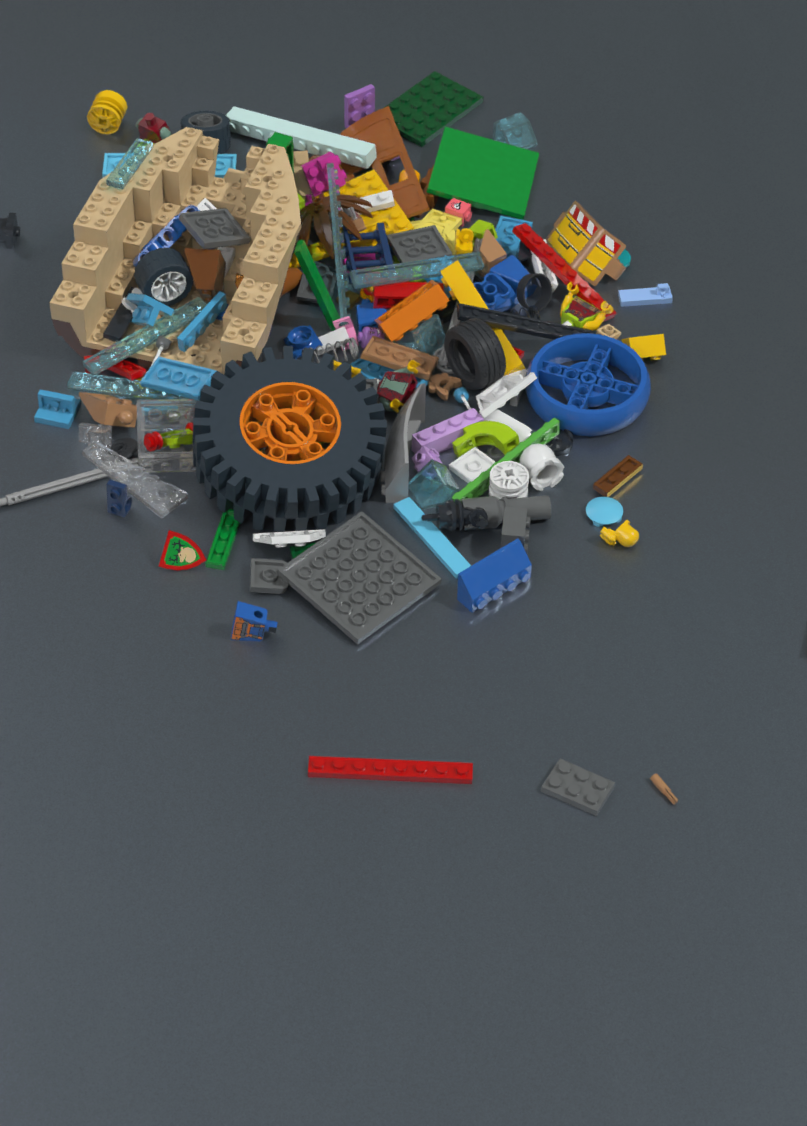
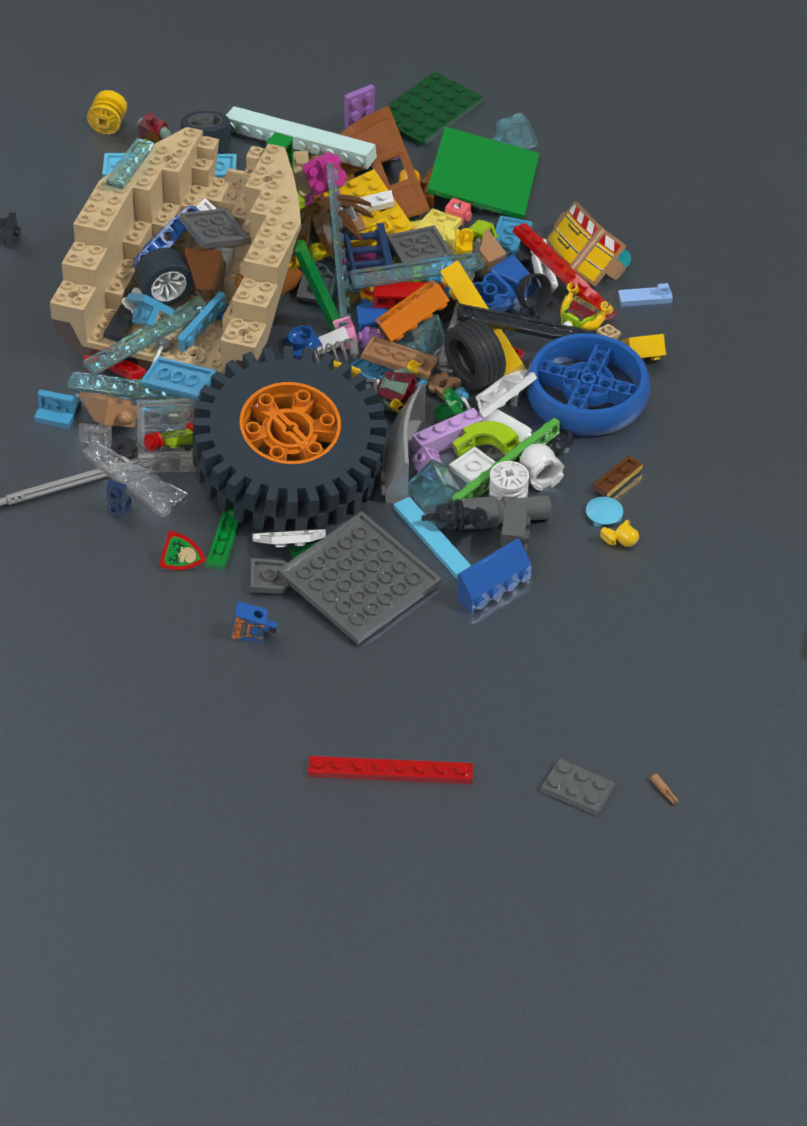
(452, 405): none -> green tile

